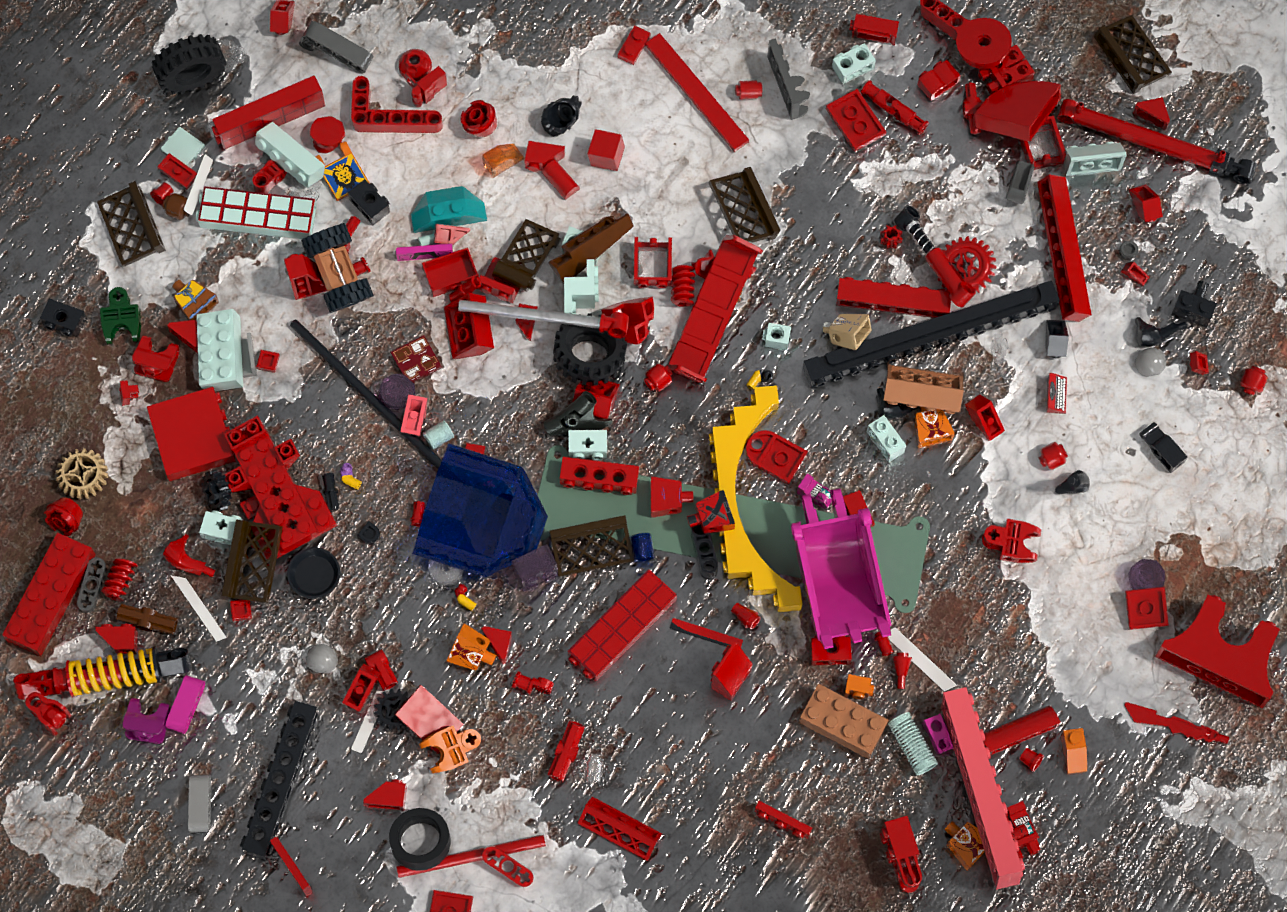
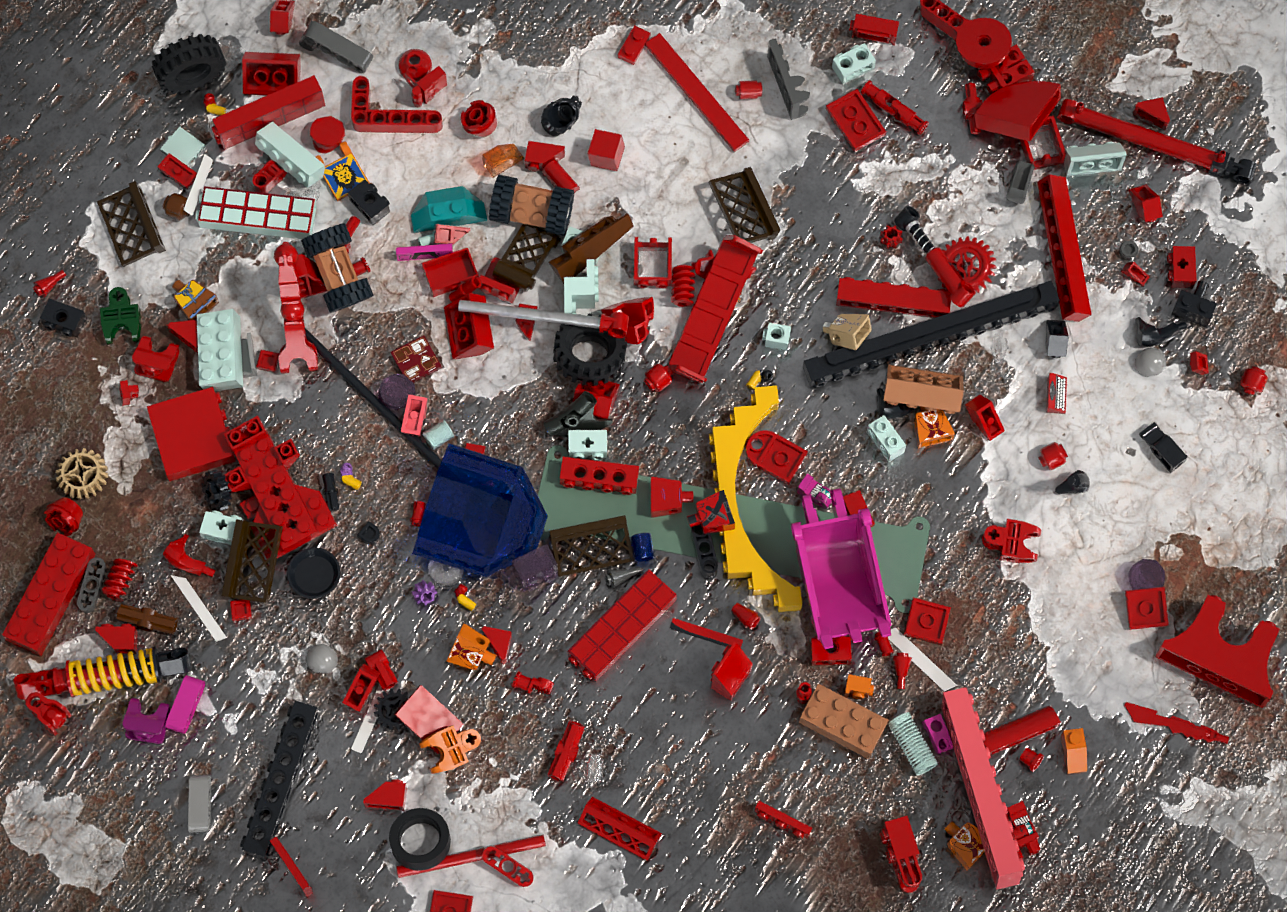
(45, 285): none -> red cone
(161, 193): red piece -> none
(211, 106): none -> arm
(269, 72): none -> red slope
(292, 311): none -> piece
(424, 592): none -> medium lavender gear
(531, 205): none -> plate
(617, 576): none -> dark grey cone
(805, 692): none -> red pin
(927, 621): none -> red tile
(938, 80): red brick -> none
(1121, 58): dark brown fence -> none
(1185, 257): none -> red brick

